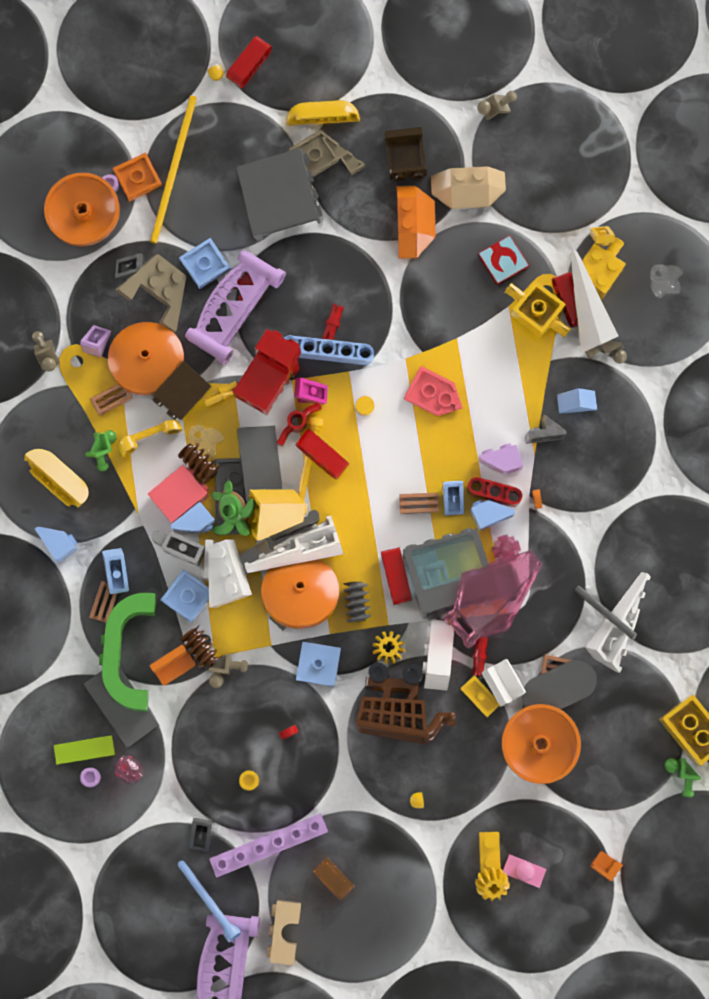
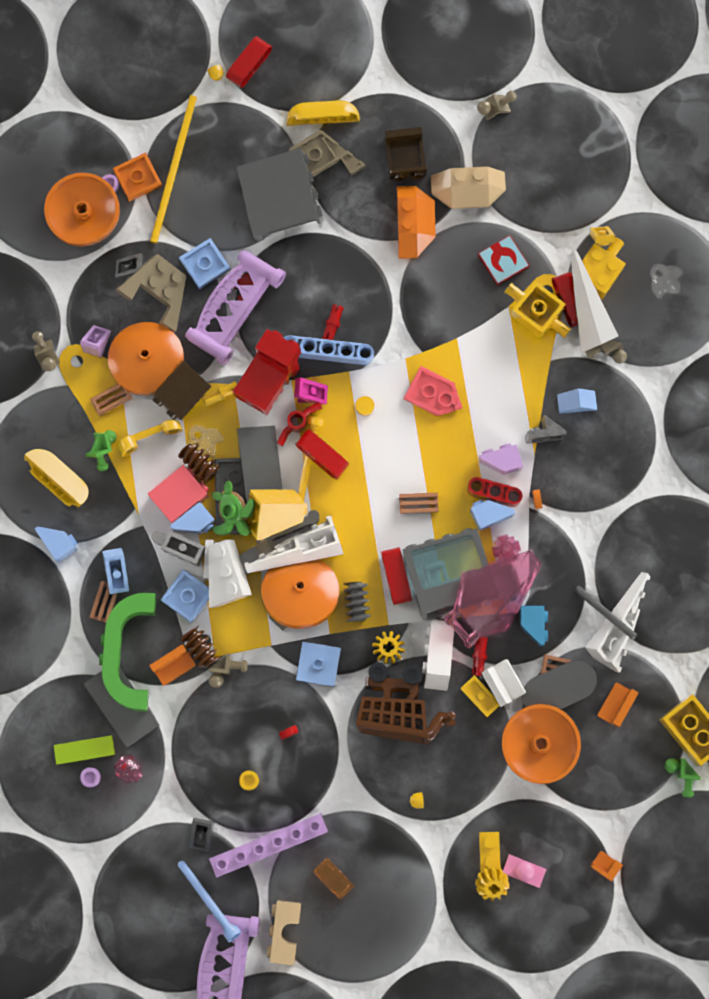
(453, 498): light blue slope -> none
(532, 622): none -> dark azure slope
(617, 704): none -> orange panel

